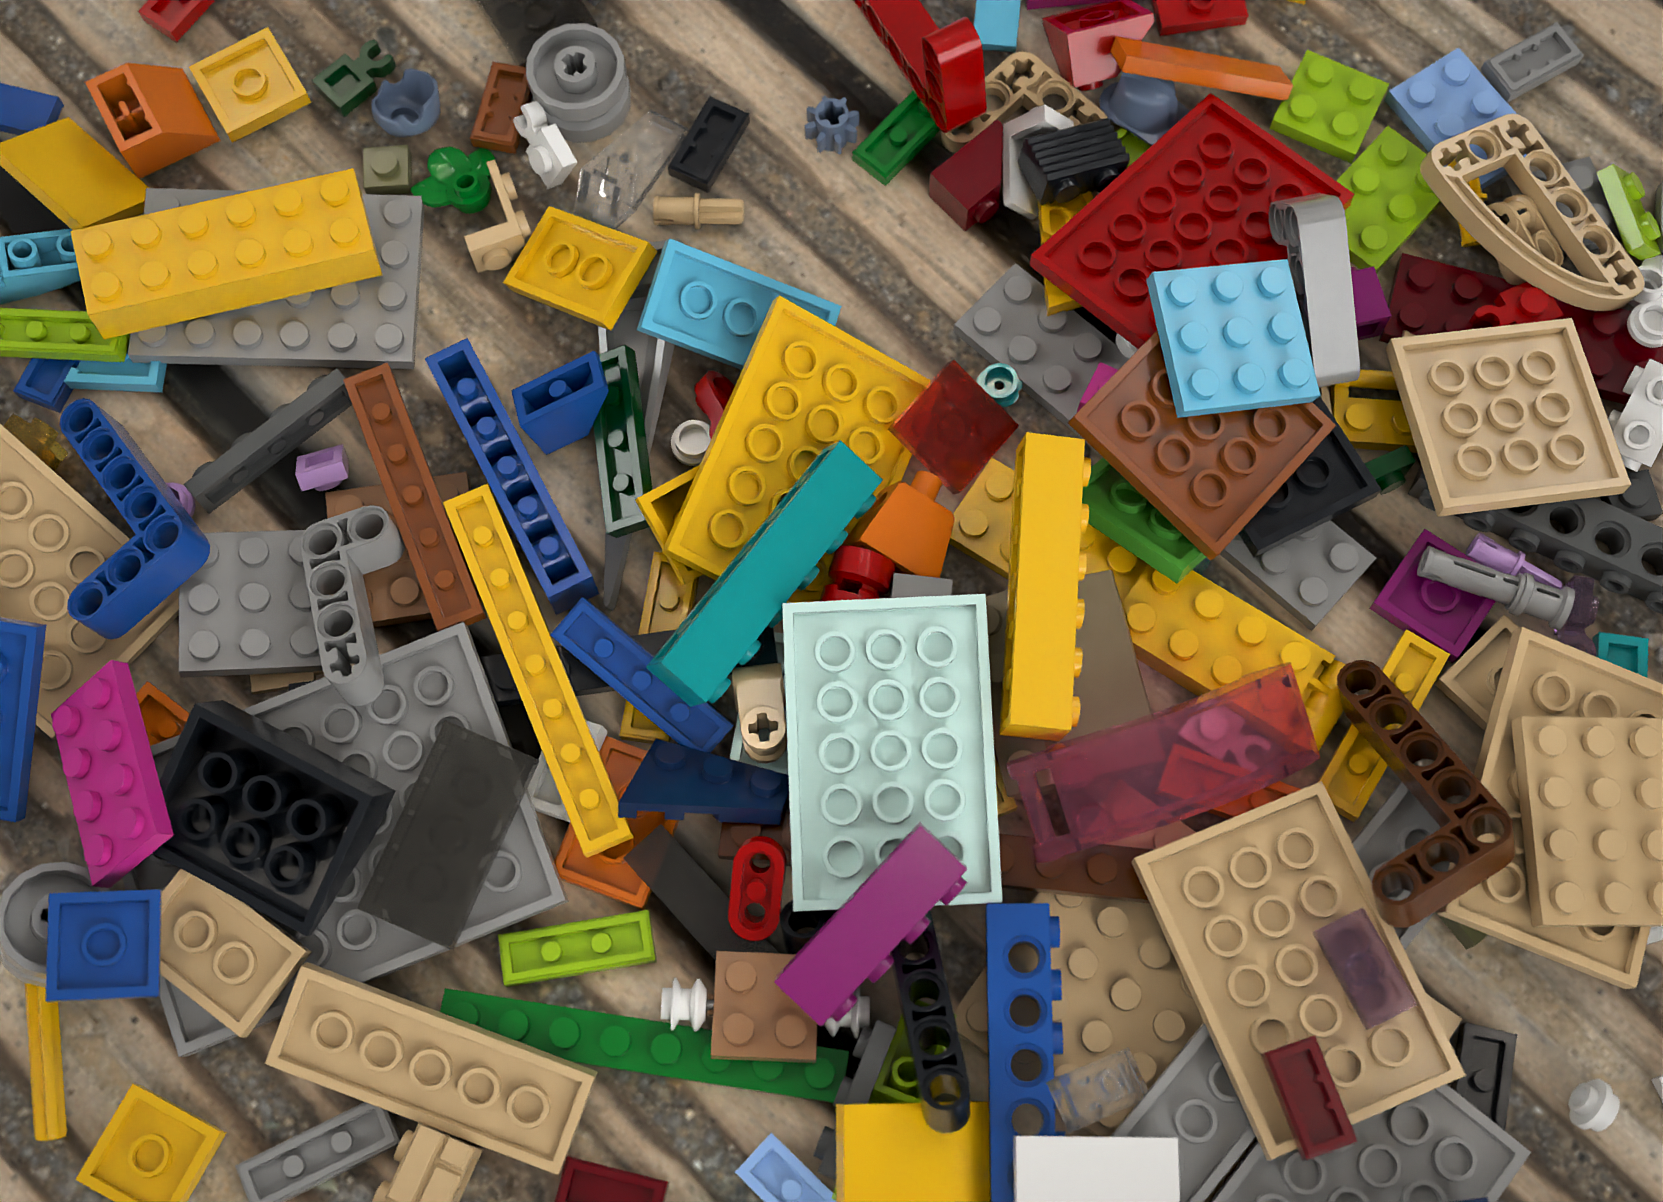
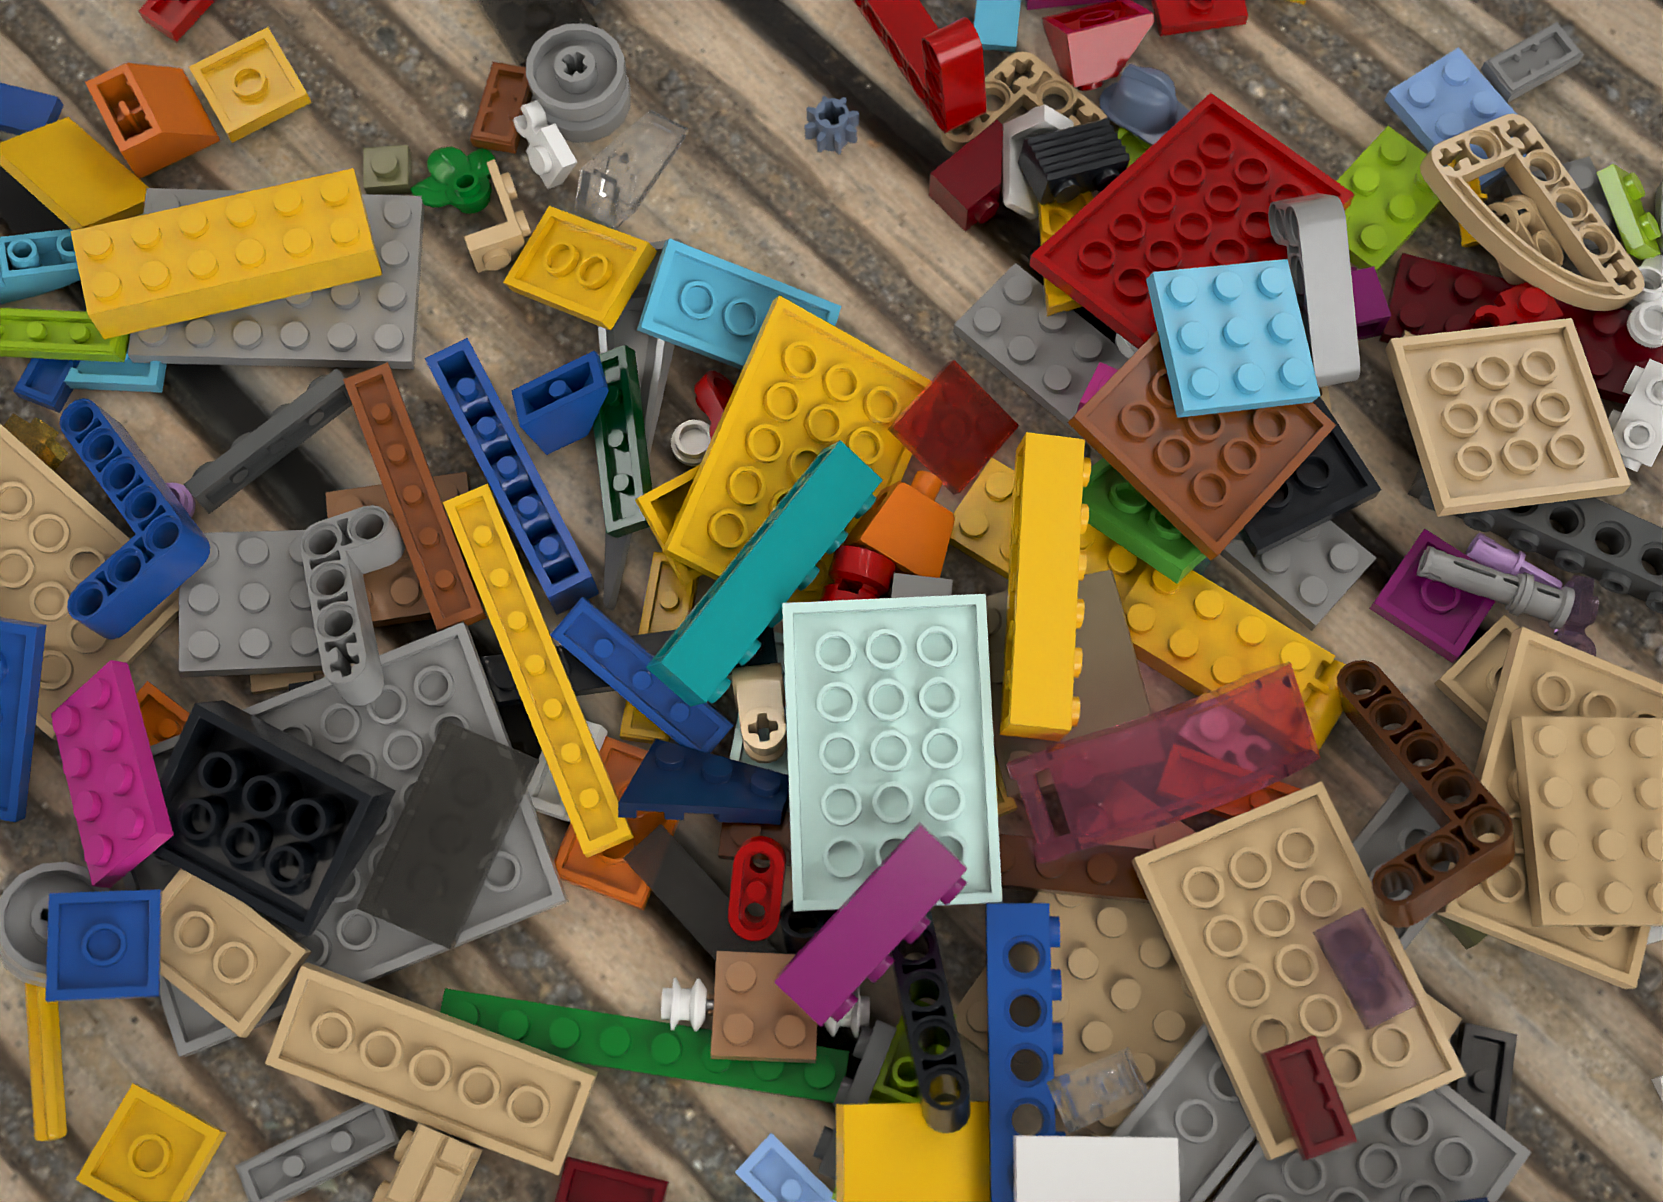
(322, 468): lavender plate -> none
(351, 82): dark green plate -> none
(408, 105): sand blue hair -> none
(577, 948): lime tile -> none
(696, 211): tan axle -> none
(708, 144): black plate -> none
(896, 140): green tile -> none
(1002, 374): teal plate -> none
(1201, 69): orange tile -> none
(1329, 106): lime plate -> none
(1355, 763): yellow plate -> none
(1371, 422): yellow plate -> none
(1391, 468): dark green plate -> none
(1593, 1105): white plate -> none
(1623, 651): teal plate -> none
(1639, 498): dark grey plate -> none

